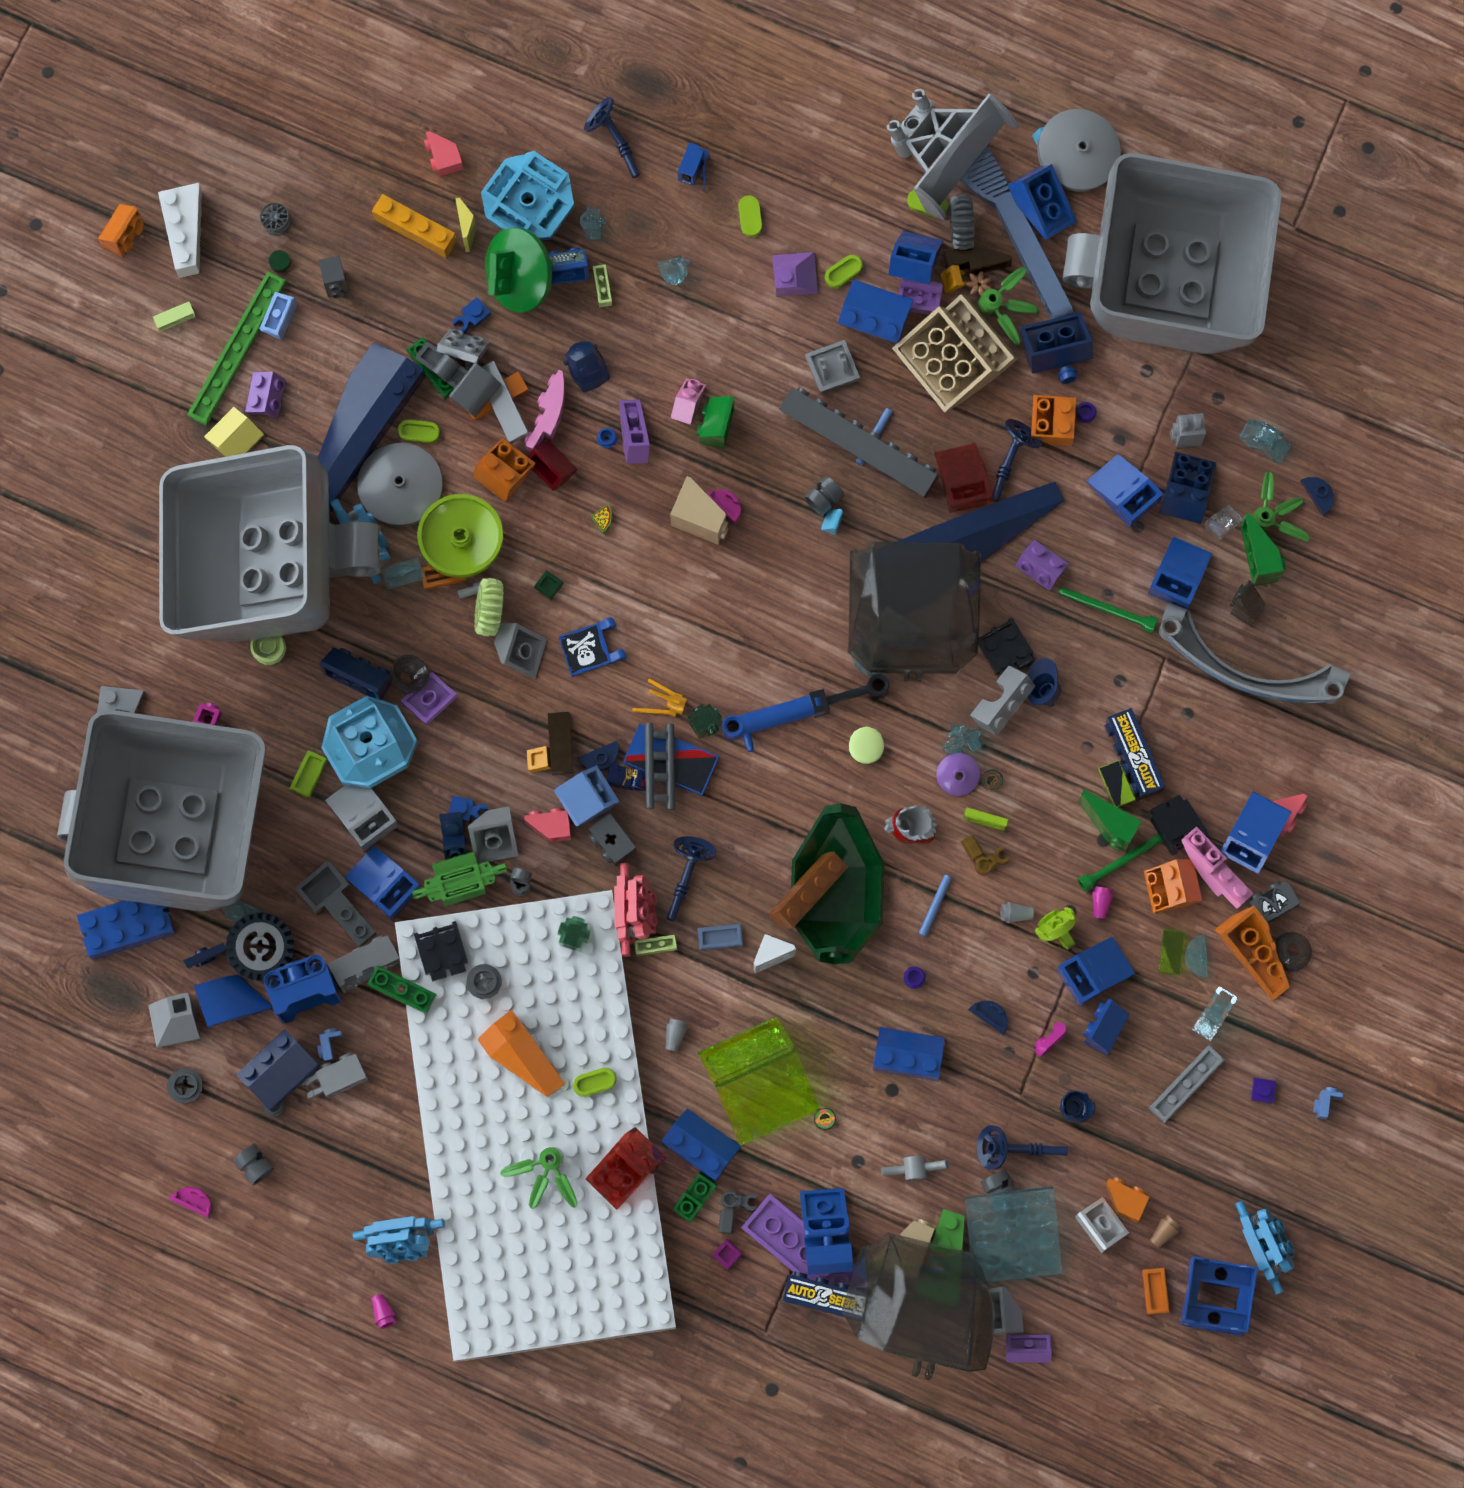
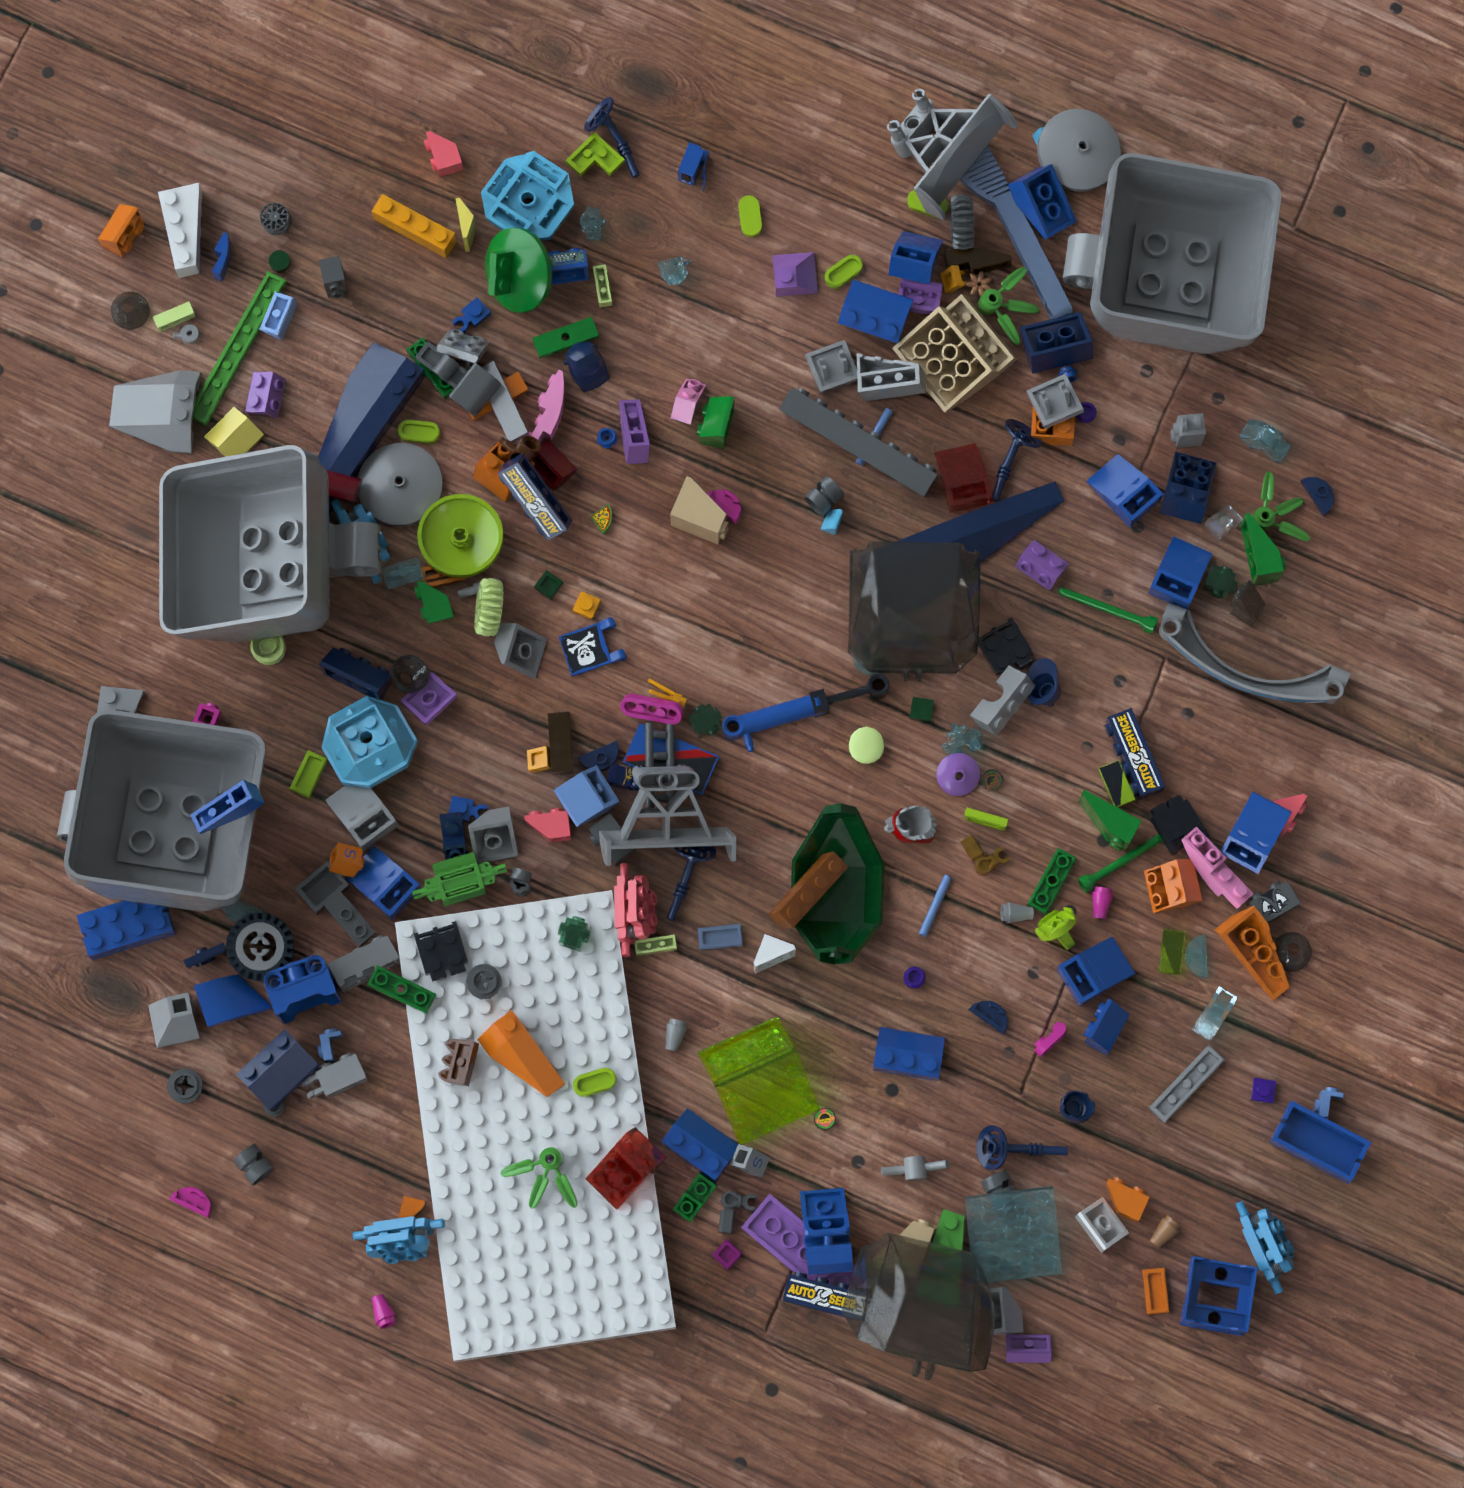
(132, 319): none -> clear smoke piece
(158, 409): none -> light grey wedge
(183, 334): none -> light grey piece
(223, 252): none -> blue slope
(228, 806): none -> blue slope
(344, 486): none -> dark red brick
(346, 860): none -> orange brick
(411, 1207): none -> orange tile
(435, 603): none -> green slope
(460, 1062): none -> plate
(528, 445): none -> reddish brown piece
(534, 497): none -> dark blue brick
(552, 342): none -> green tile
(586, 605): none -> light orange plate
(595, 151): none -> lime plate
(643, 709): none -> dark pink plate
(650, 779): none -> light grey piece
(749, 1161): none -> light grey brick
(888, 378): none -> light grey wedge
(921, 709): none -> dark green tile
(1045, 892): none -> green tile
(1055, 401): none -> light grey plate
(1220, 581): none -> clear green brick
(1319, 1142): none -> blue piece

